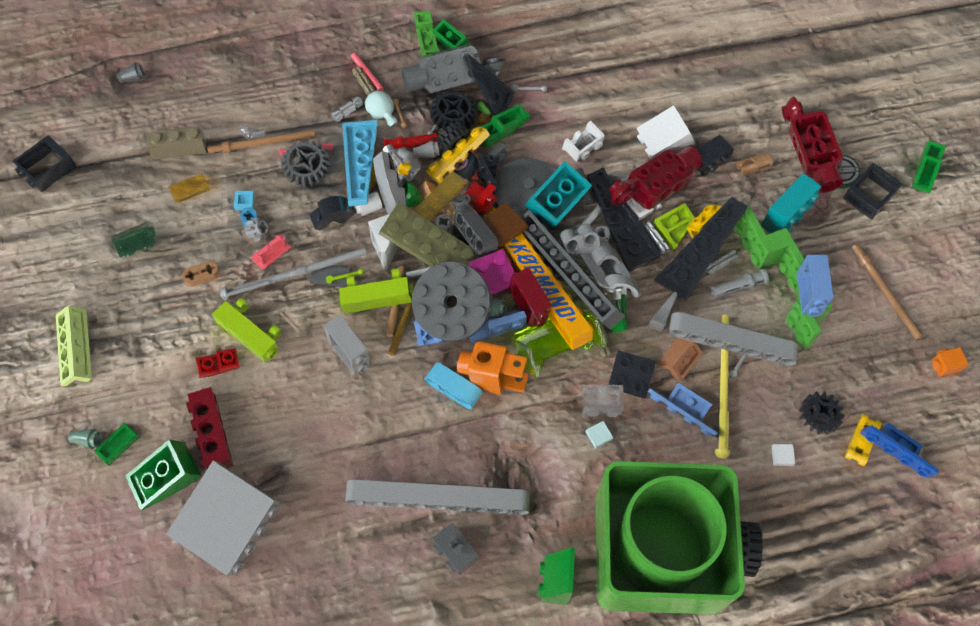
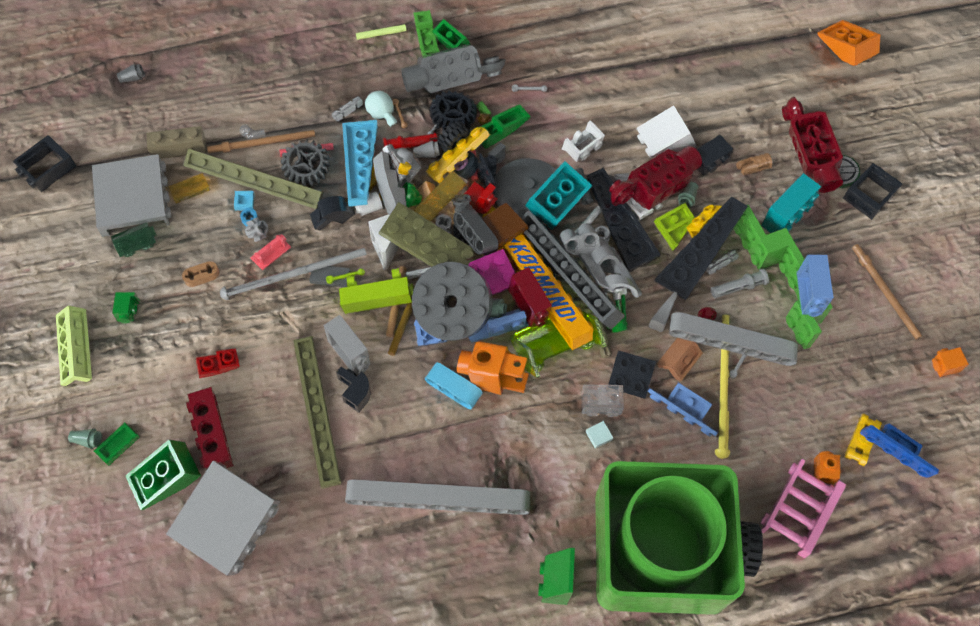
(125, 306): none -> green brick
(130, 193): none -> light grey panel
(245, 331): lime brick -> none
(253, 178): none -> olive plate
(317, 412): none -> olive tile
(358, 388): none -> black brick
(363, 80): dark tan axle -> none
(368, 73): coral bar -> none
(379, 32): none -> yellowish green bar
(455, 549): dark grey brick -> none
(494, 90): black wing -> none
(656, 238): light grey axle -> none
(688, 195): none -> sand green cone
(707, 313): none -> dark red plate
(783, 455): white tile -> none
(823, 509): none -> bright pink fence
(824, 421): black gear -> none
(827, 467): none -> orange brick
(851, 42): none -> orange slope
(928, 166): green slope -> none

